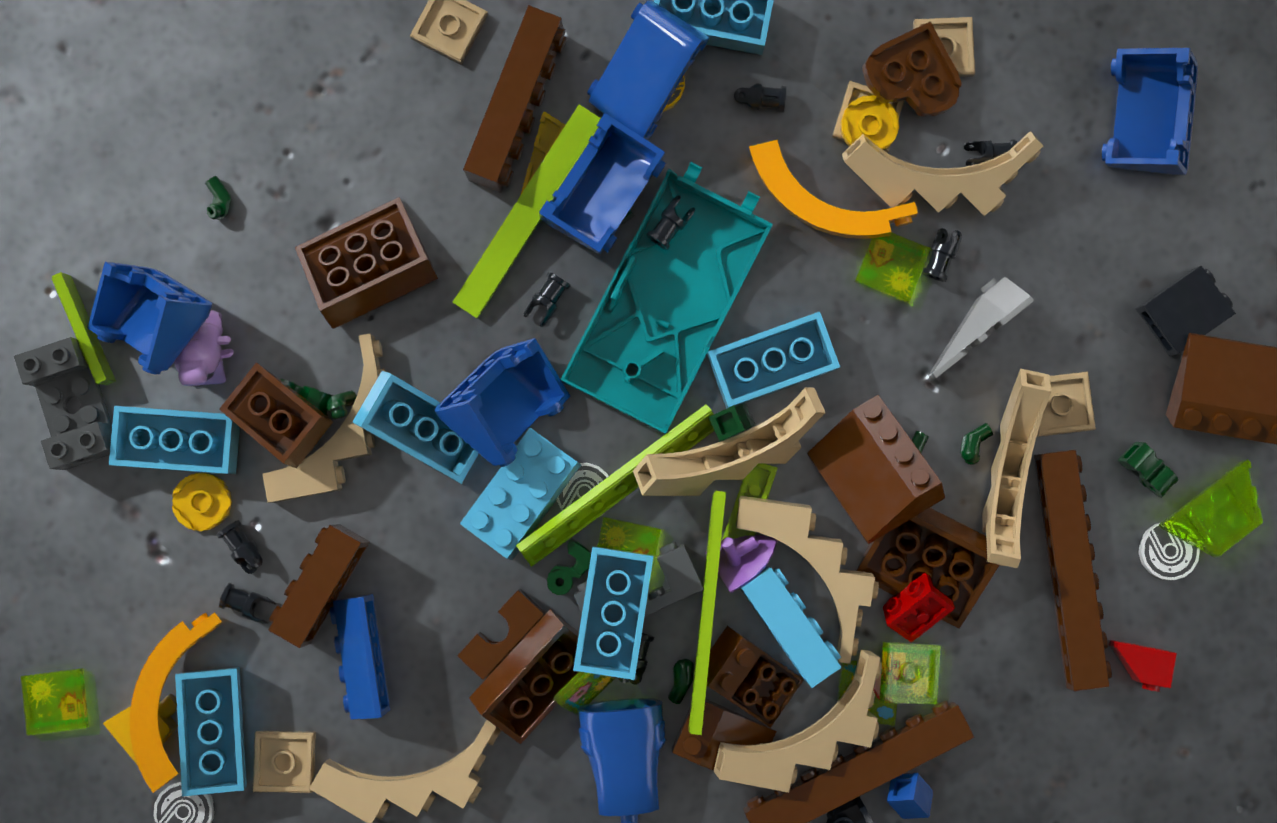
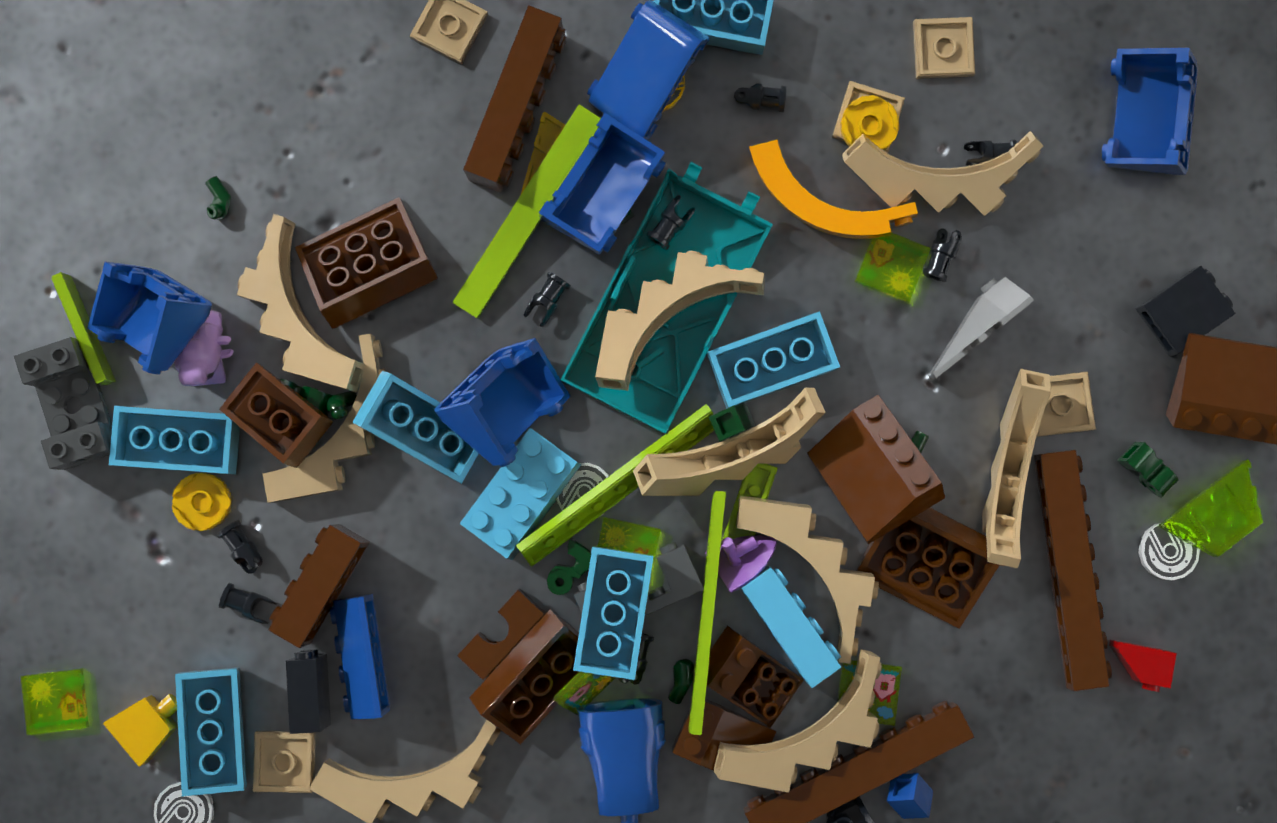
(144, 727): light orange arch -> none
(284, 319): none -> tan arch
(308, 692): none -> black brick
(693, 281): none -> tan arch
(910, 673): clear neon green tile -> none
(914, 70): reddish brown plate -> none
(917, 608): red bracket -> none
(971, 443): dark green arm -> none

